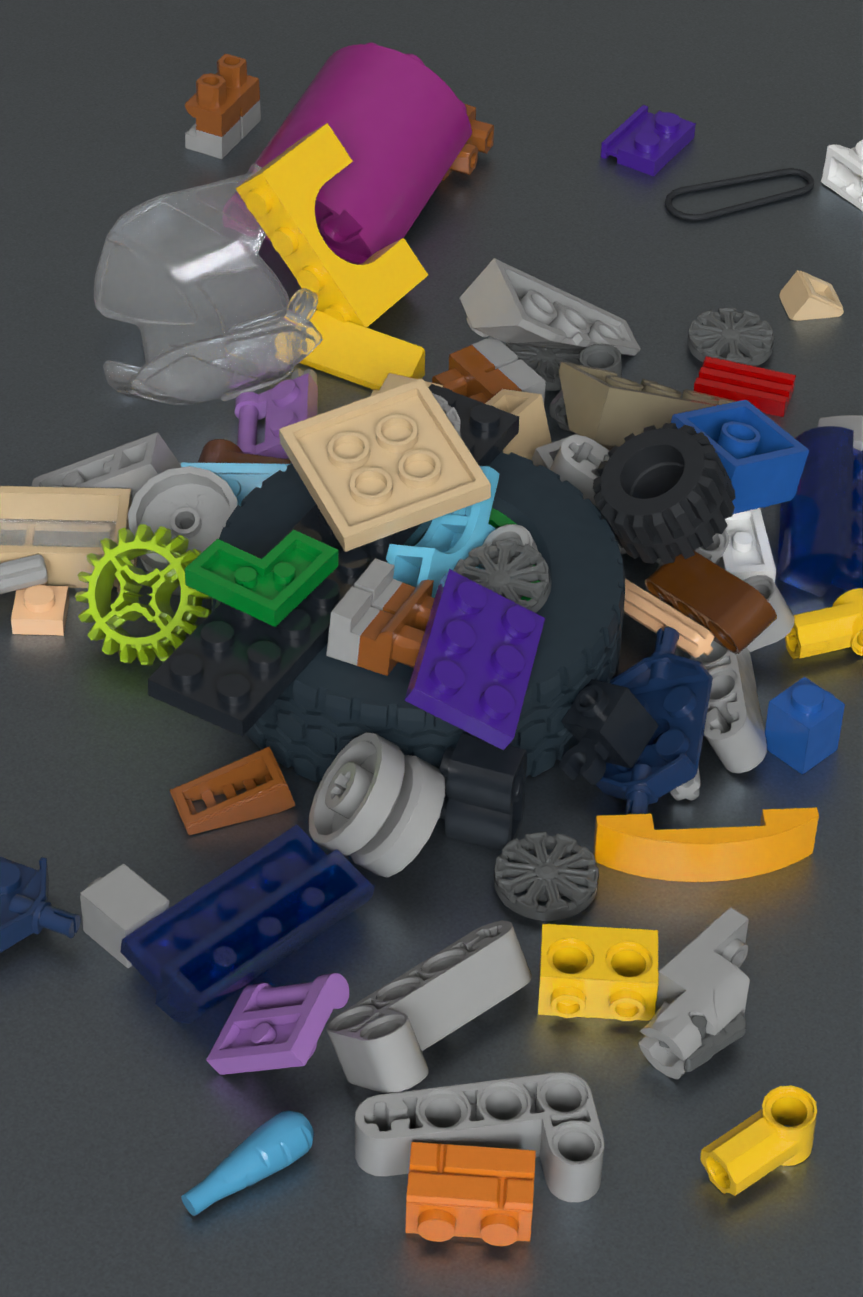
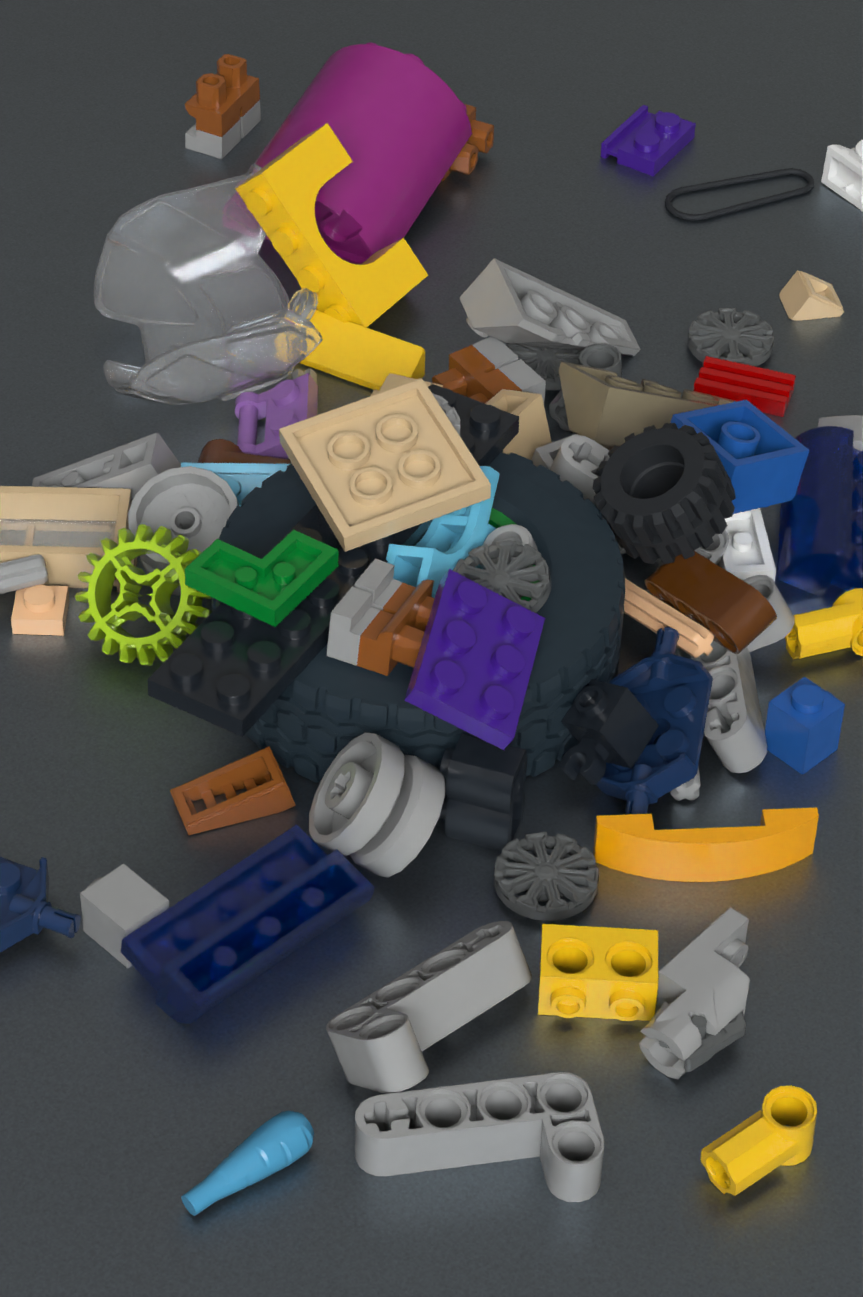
(277, 1025): medium lavender plate -> none
(470, 1193): orange brick -> none

